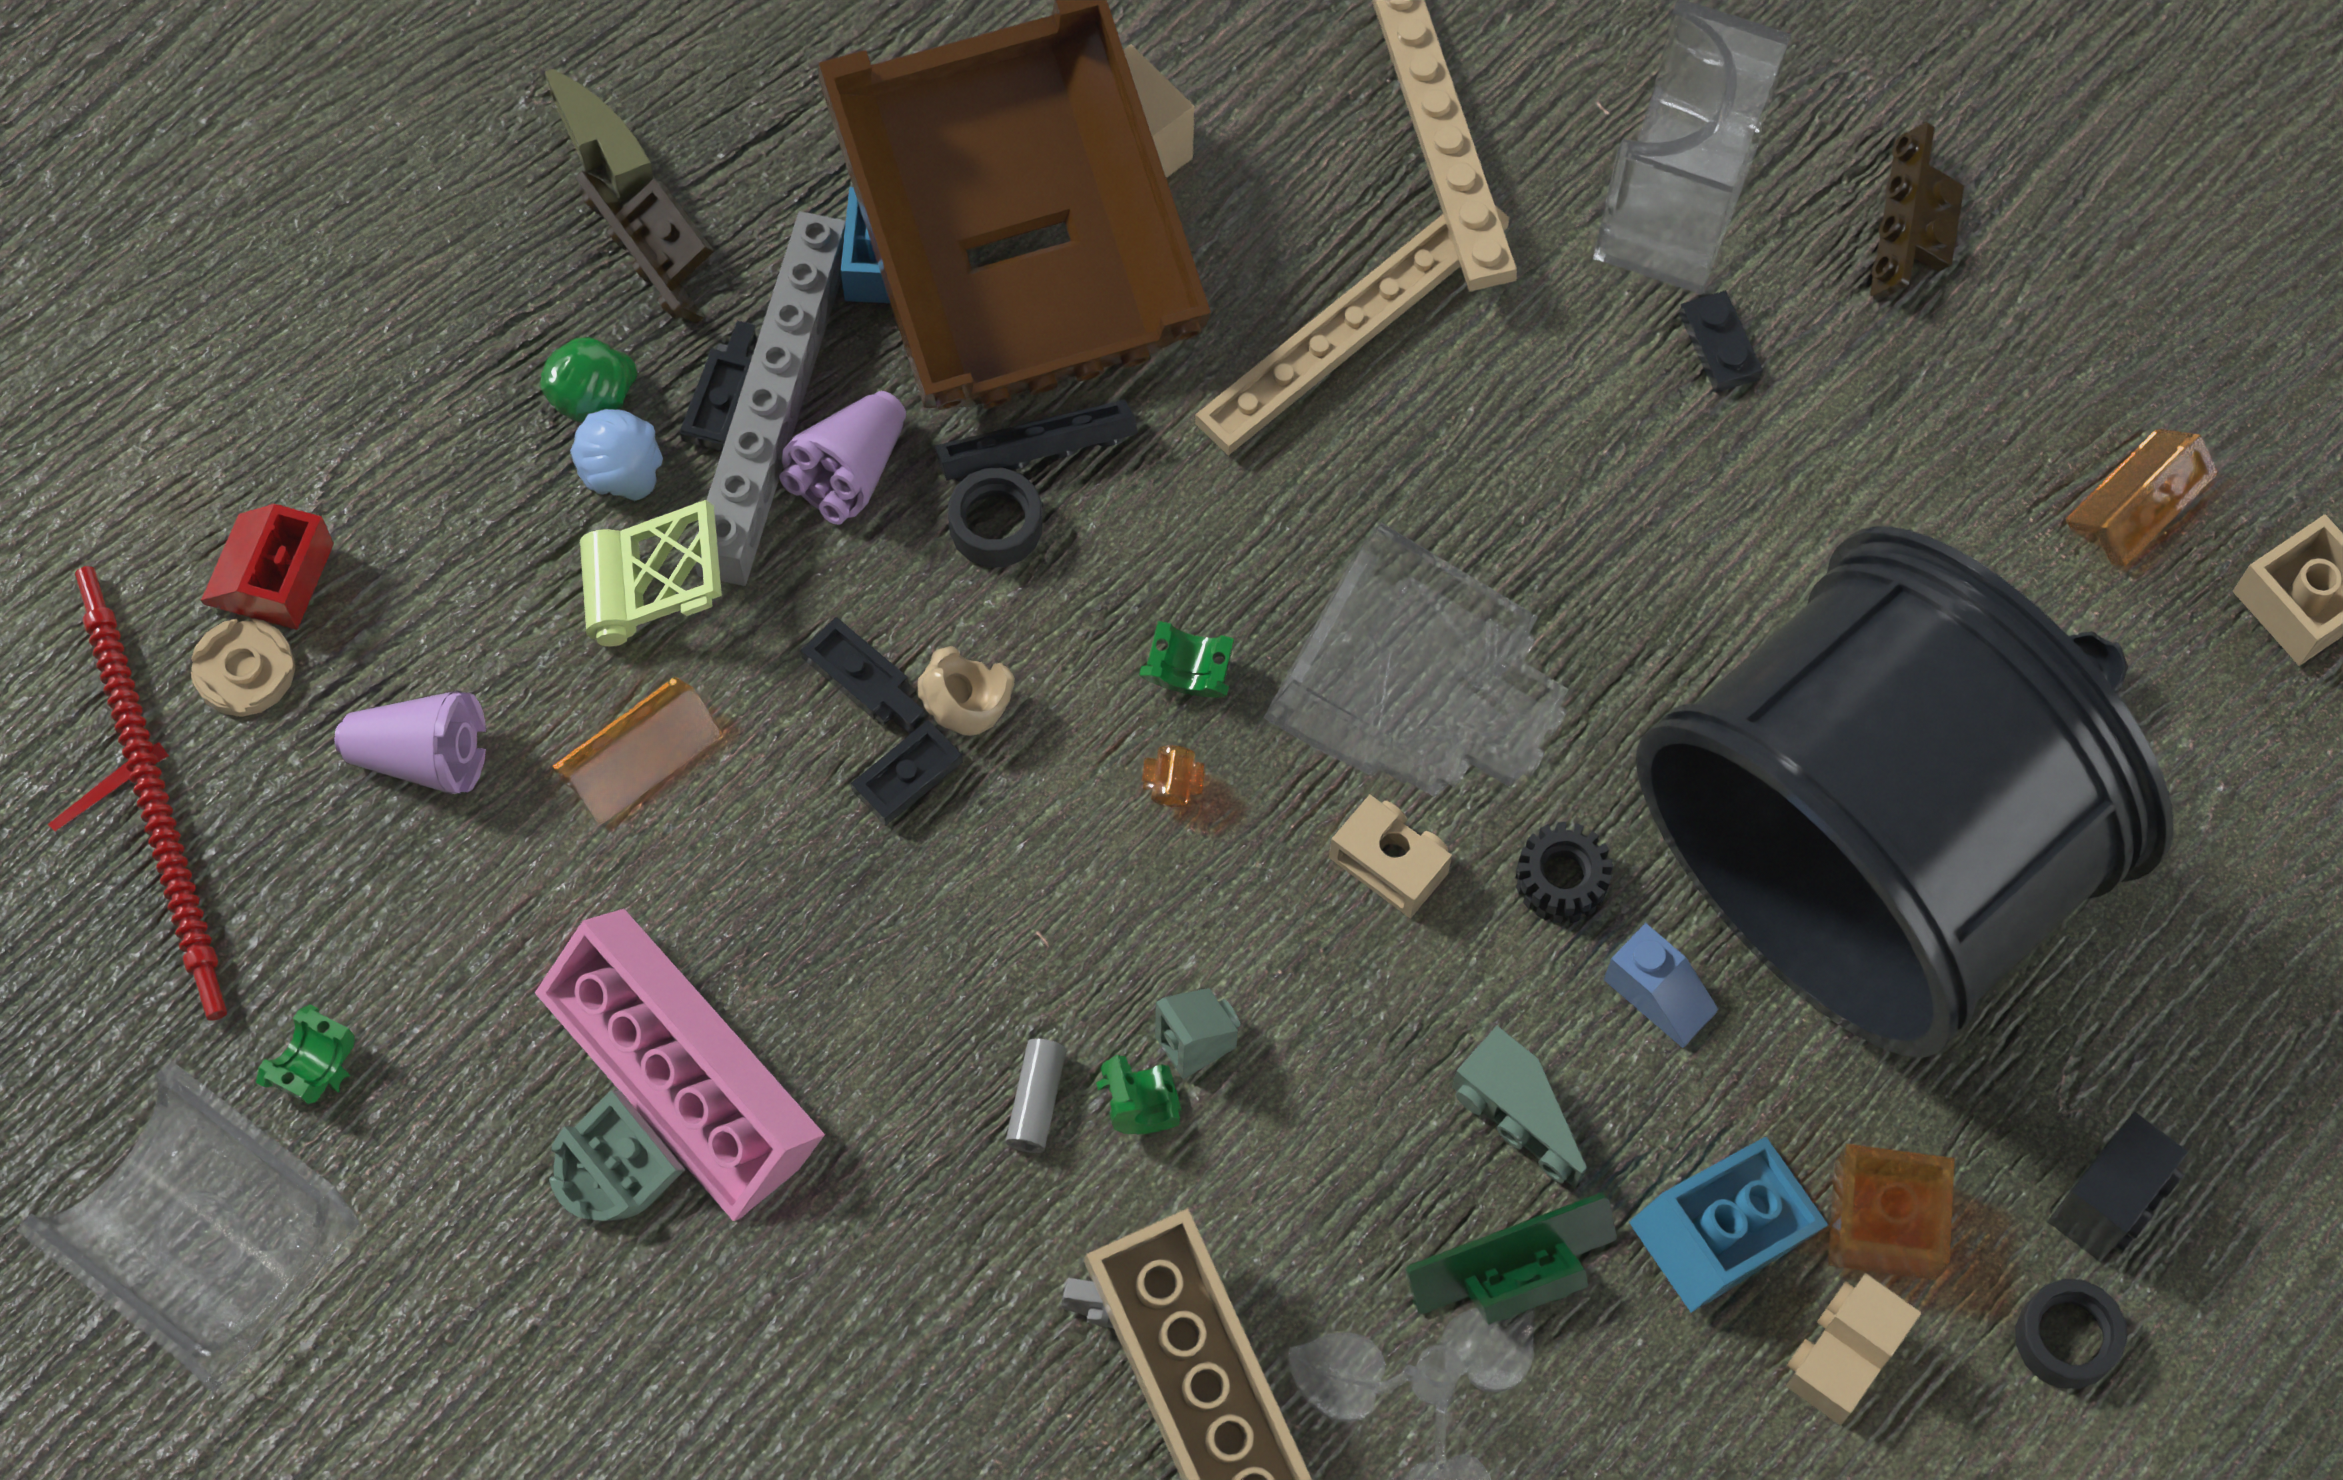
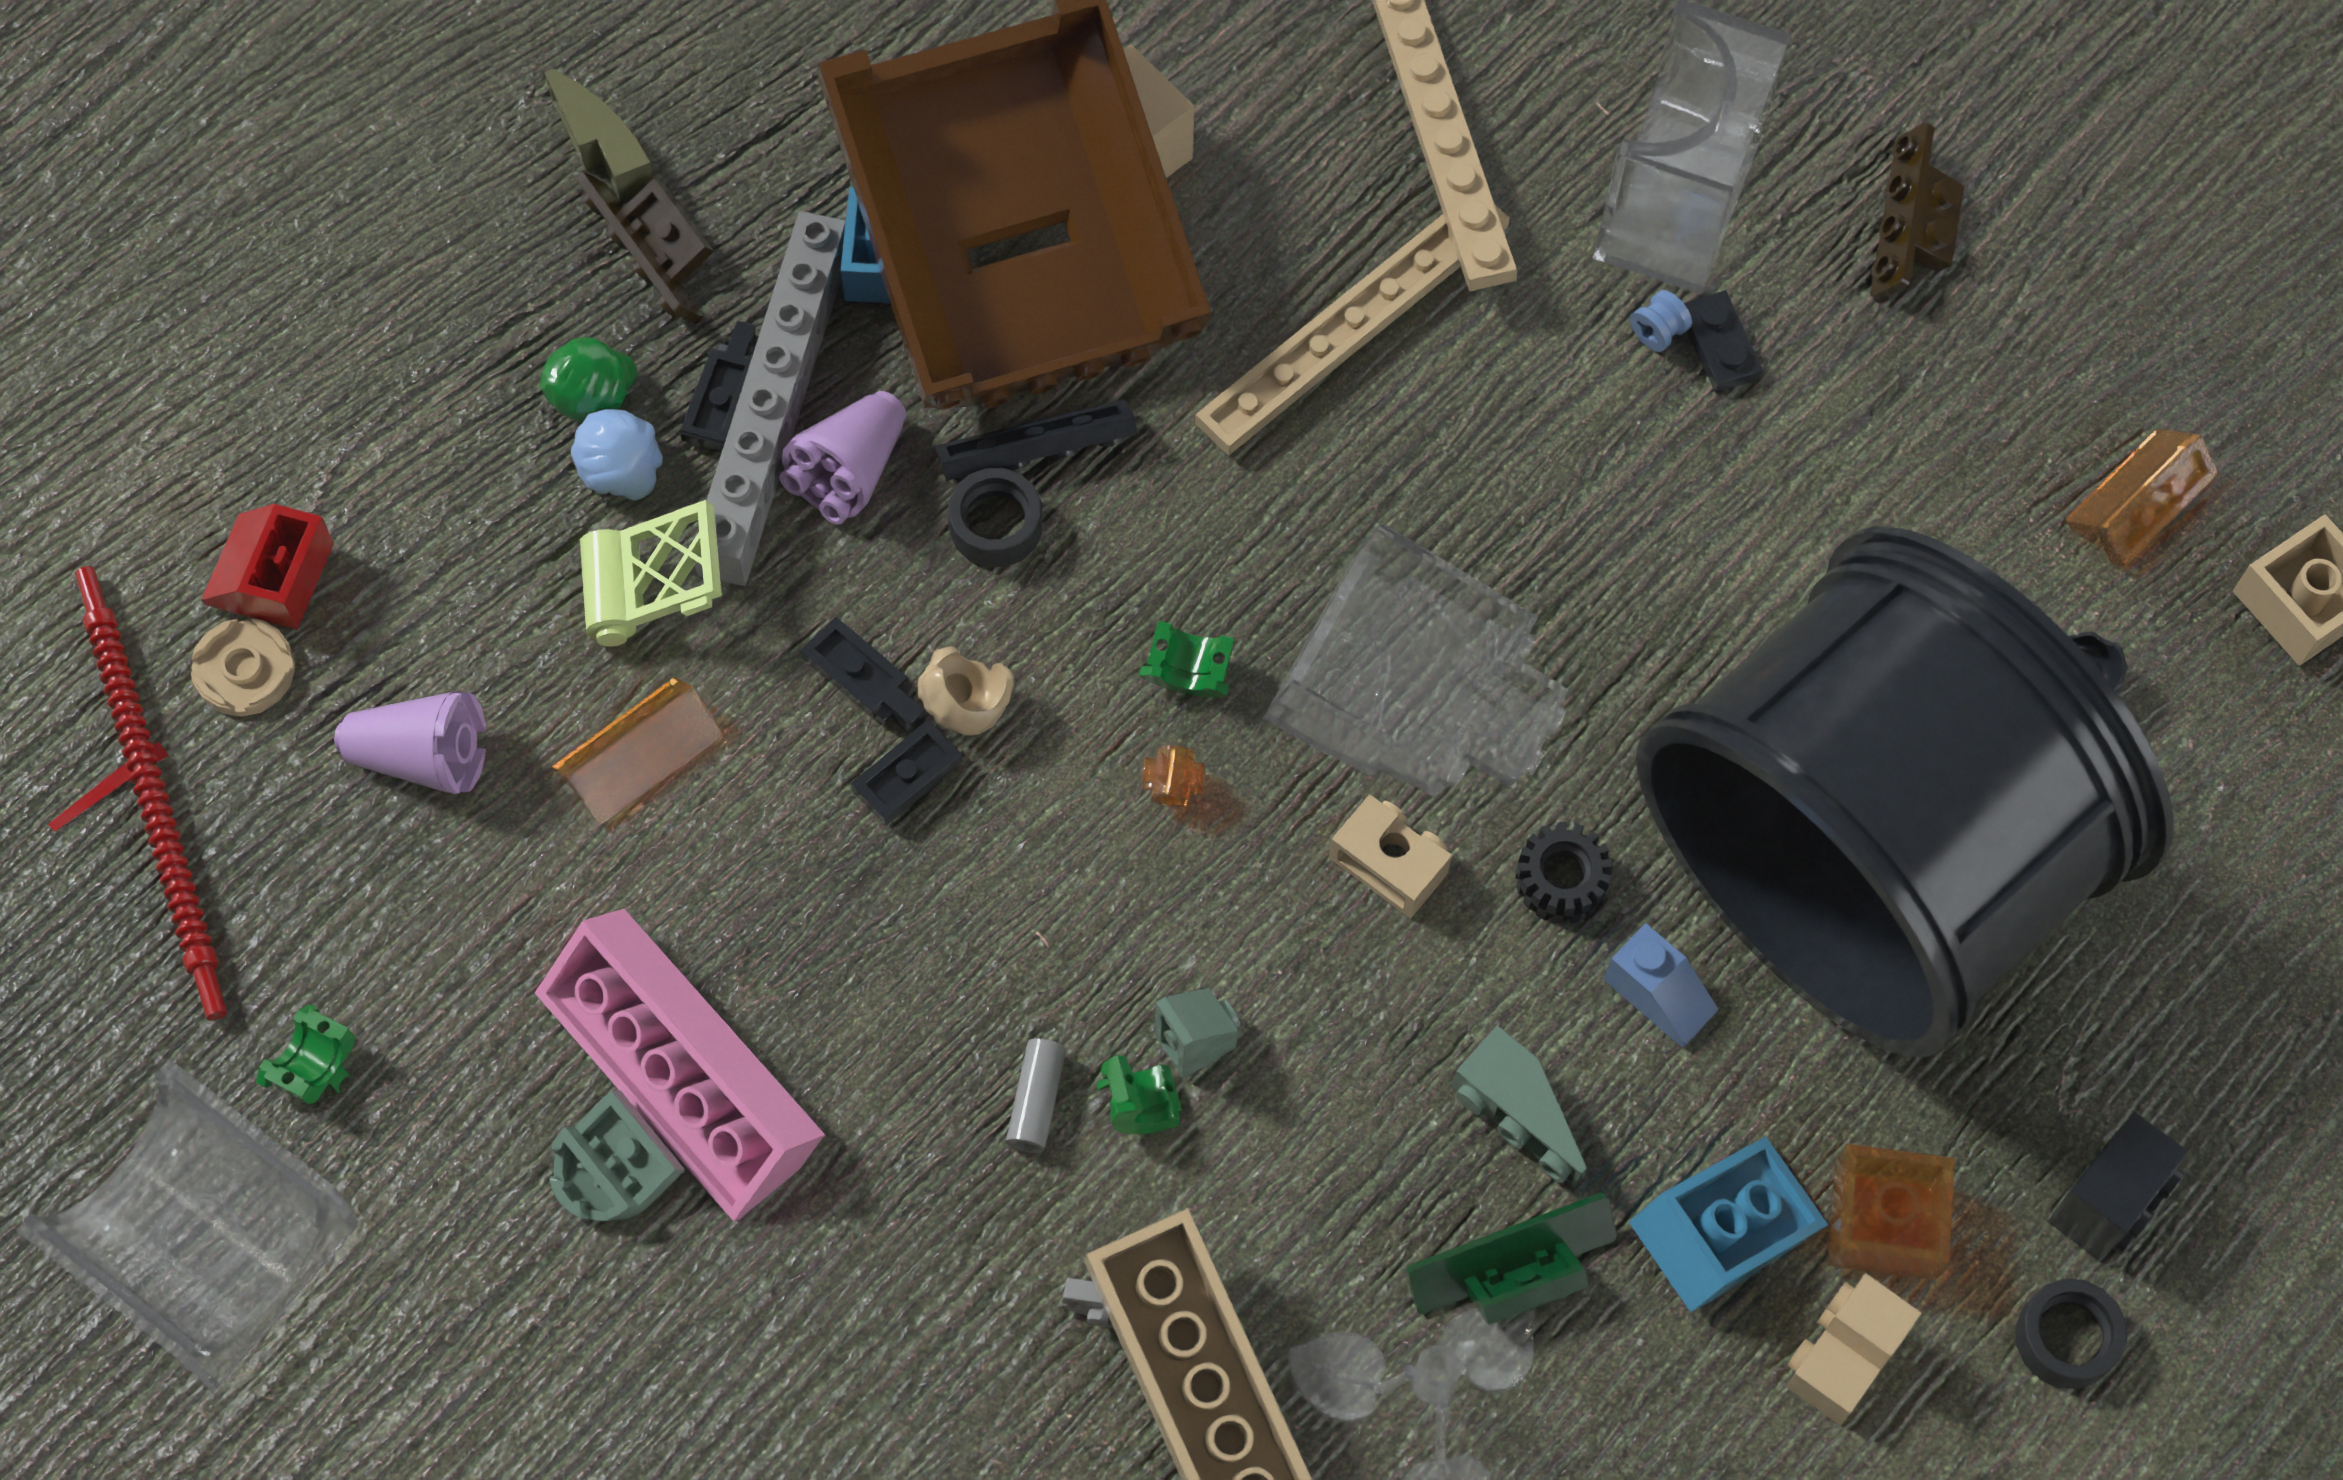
(1661, 320): none -> medium blue wheel

